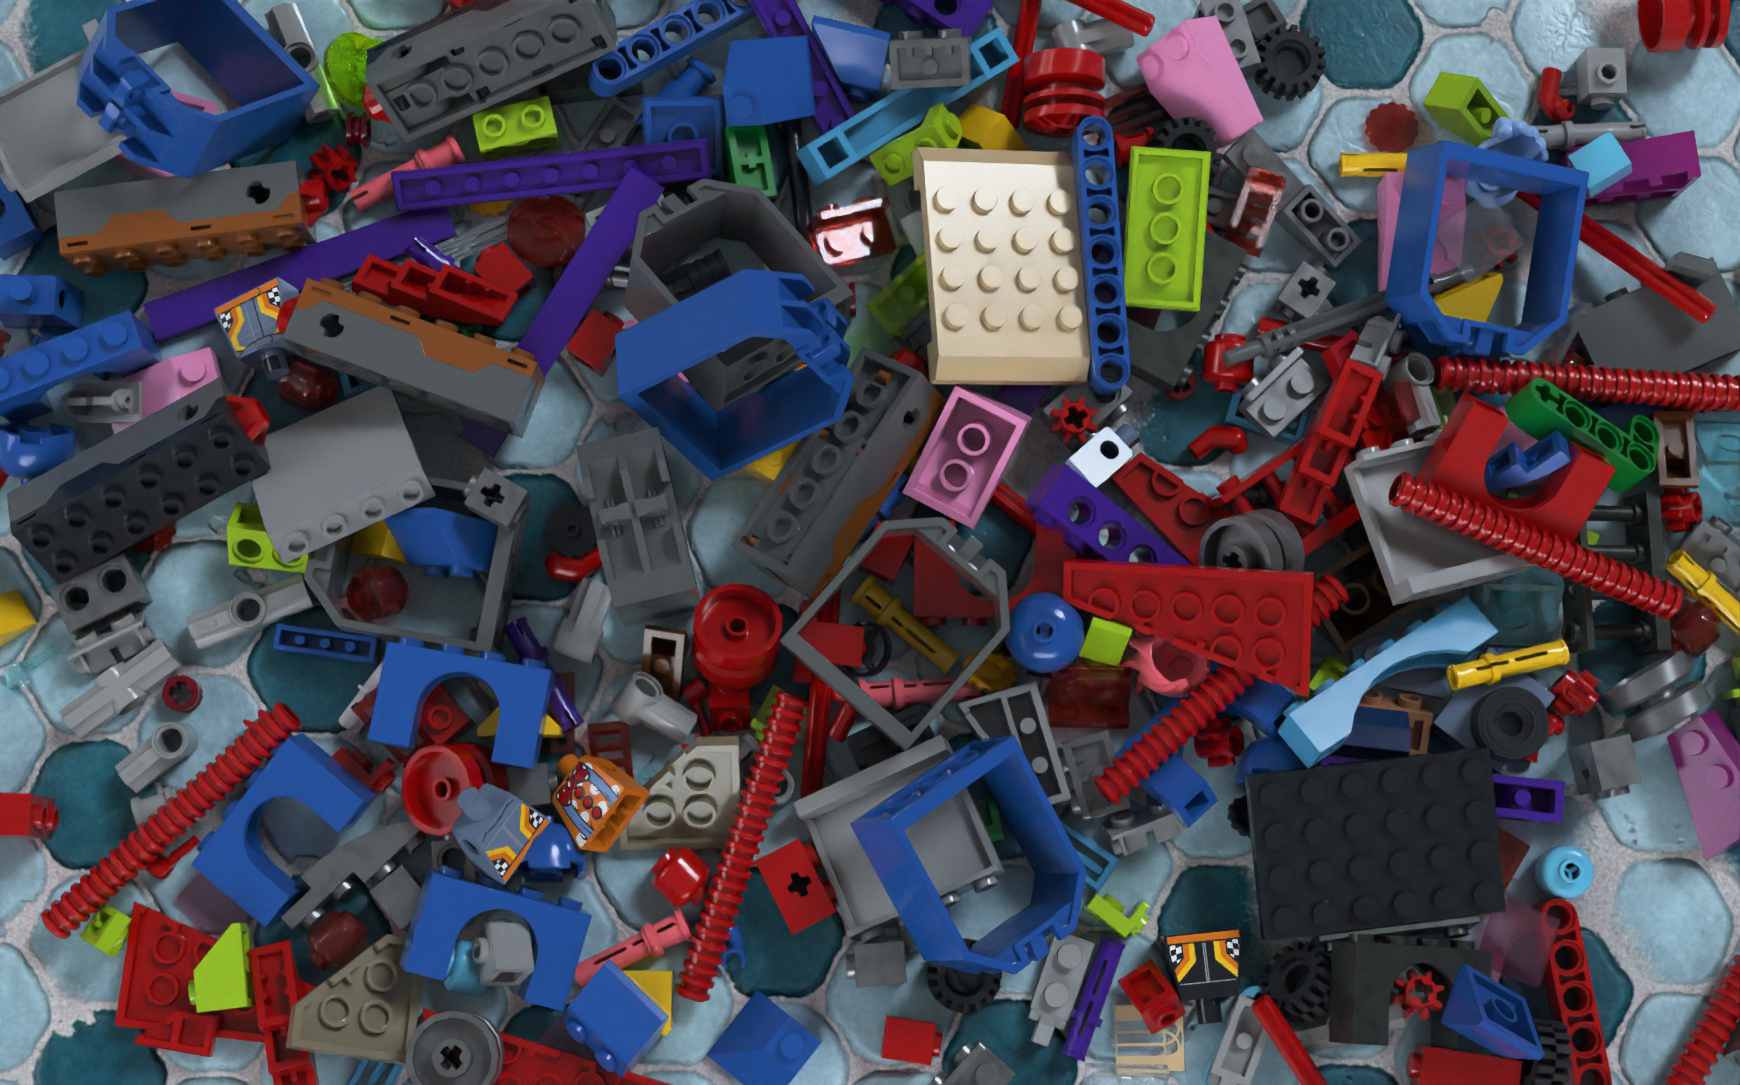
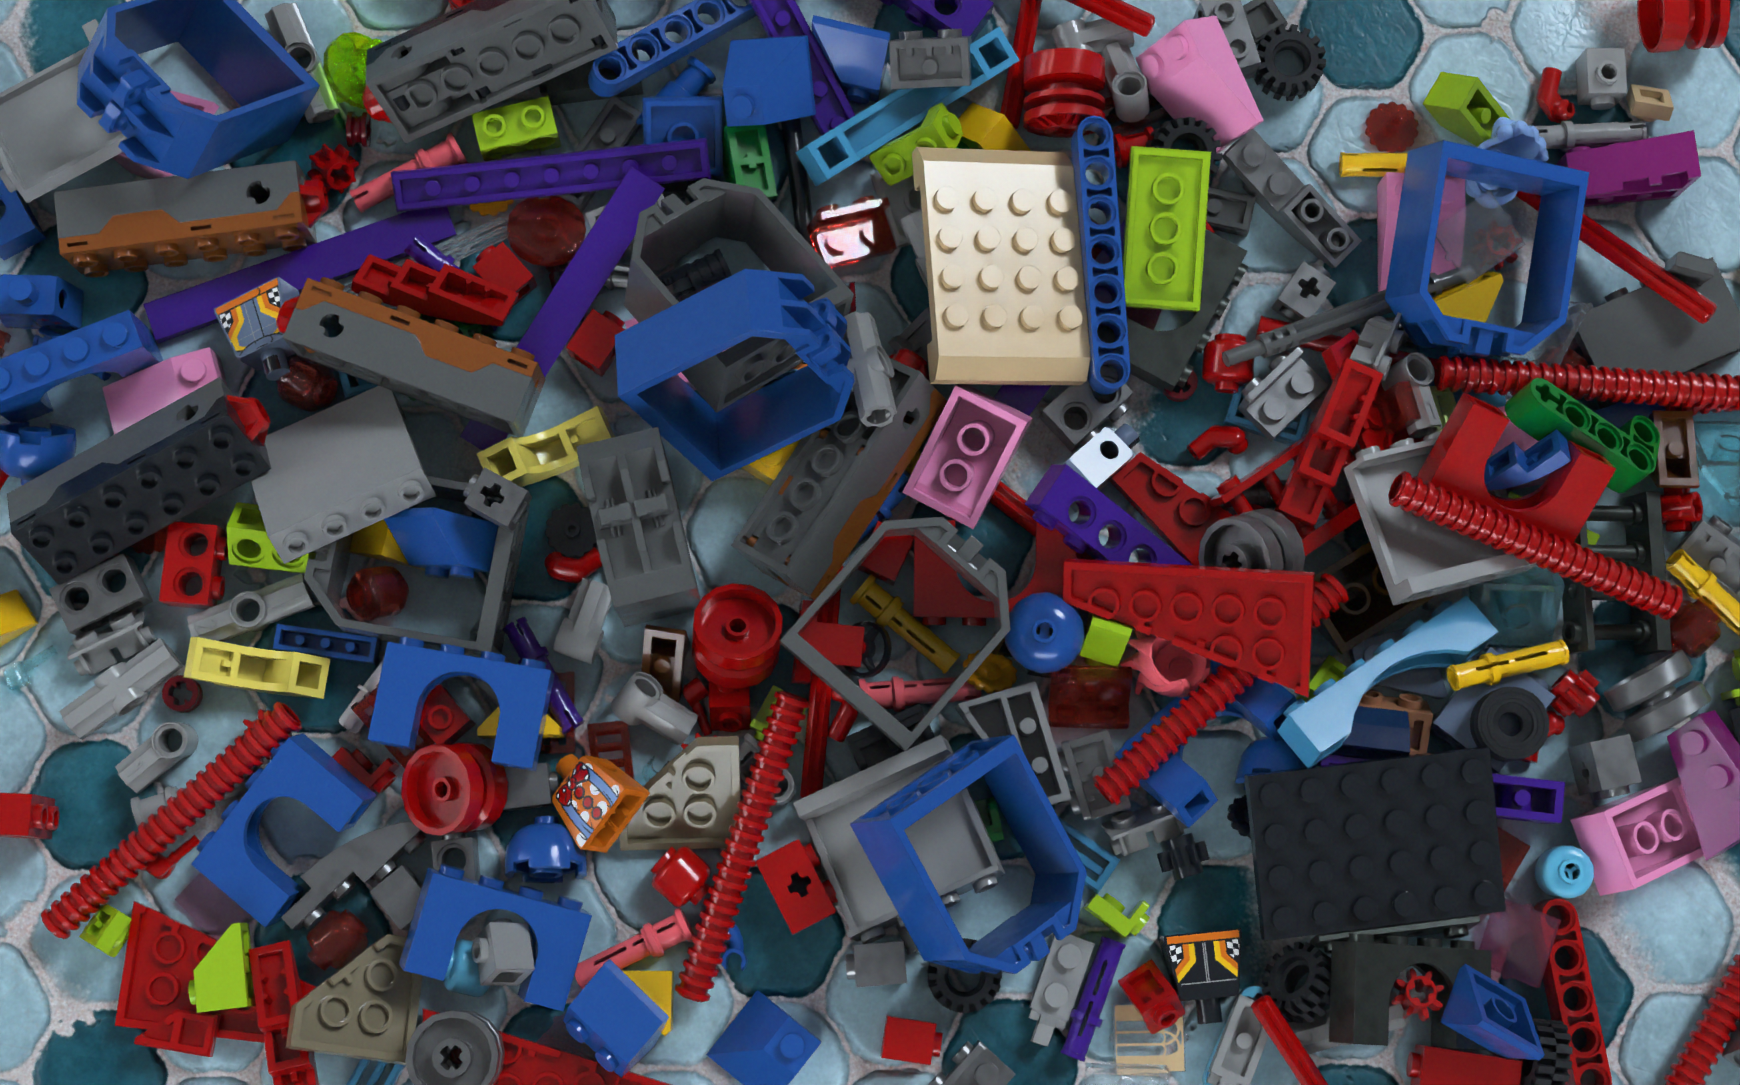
(105, 402): light grey hinge -> none
(181, 565): none -> red brick
(257, 668): none -> light yellow arch
(496, 830): sand blue torso -> none
(548, 452): none -> light yellow arch
(870, 370): none -> light grey piece
(902, 298): clear neon green slope -> none
(1077, 410): red gear -> none
(1125, 83): none -> light grey piece
(1183, 856): none -> black gear
(1219, 742): red gear -> none
(1262, 188): clear red slope -> none
(1604, 162): medium azure brick -> none
(1638, 837): none -> bright pink slope
(1649, 103): none -> tan plate

